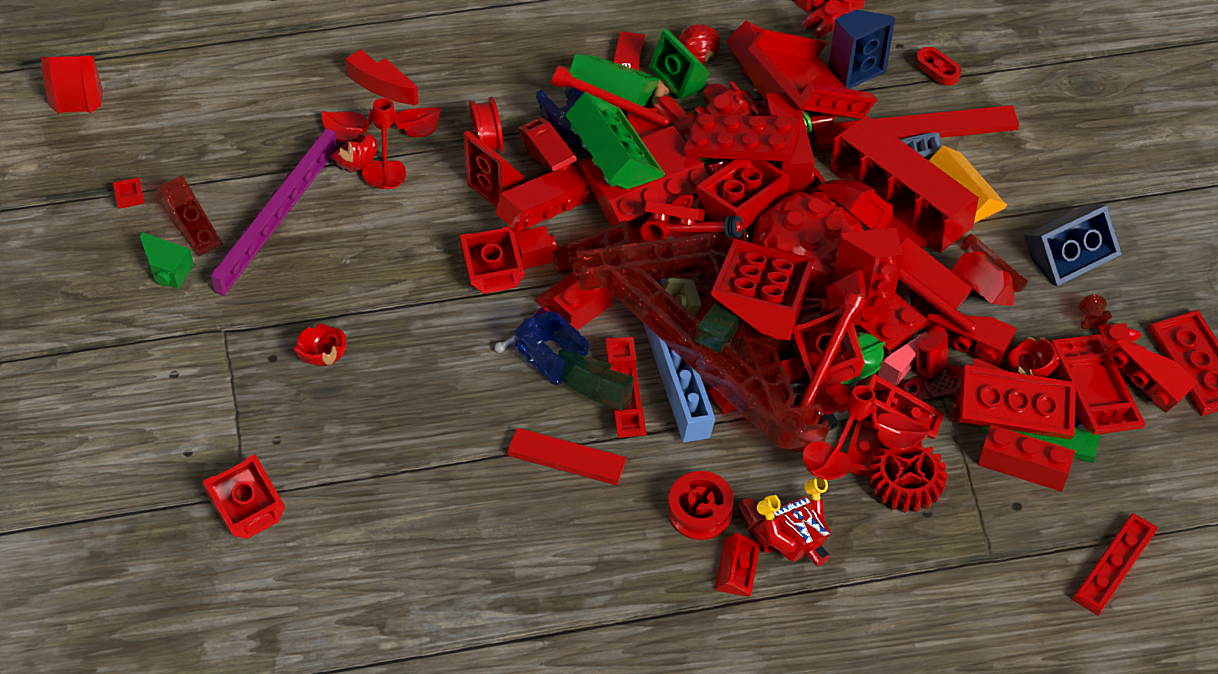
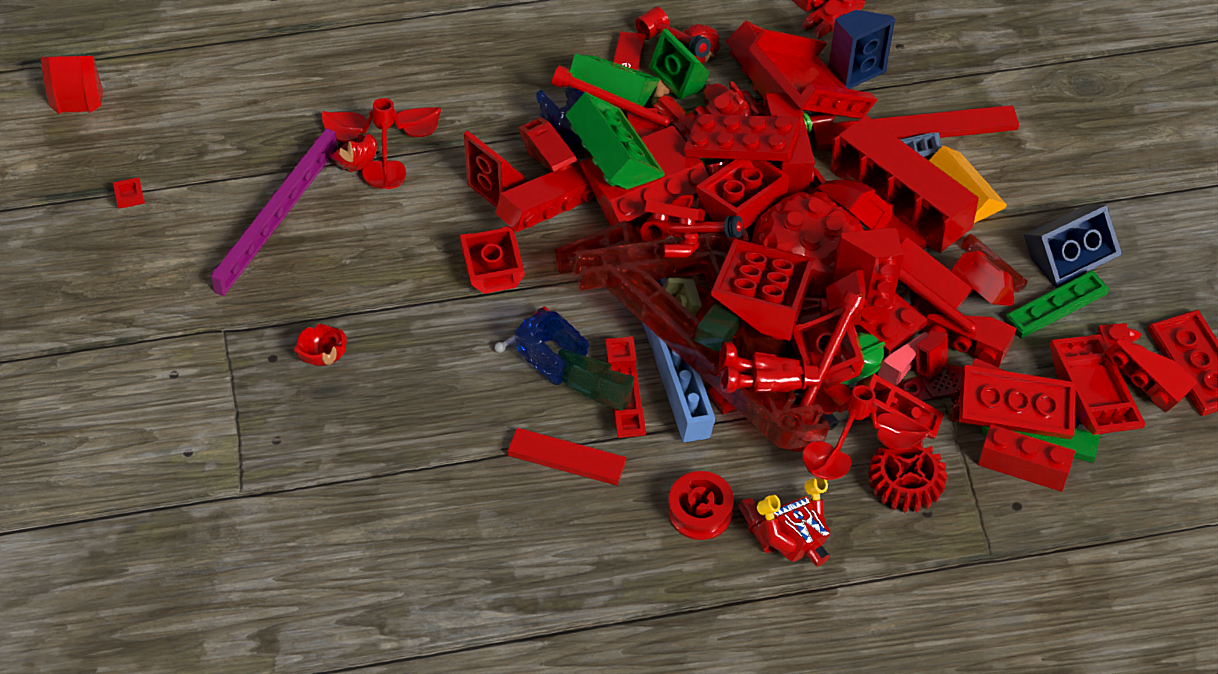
(167, 260): green slope -> none
(188, 215): clear red slope -> none
(245, 498): red slope -> none
(381, 78): red slope -> none
(486, 124): red wheel -> none
(535, 246): red brick -> none
(575, 305): red slope -> none
(656, 20): none -> red piece
(684, 248): none -> red arm
(737, 565): red slope -> none
(766, 372): none -> red piece
(863, 447): red plate -> none
(938, 66): red plate -> none
(1034, 357): red hair -> none
(1057, 304): none -> green tile
(1094, 312): clear red brick -> none
(1115, 564): red tile -> none

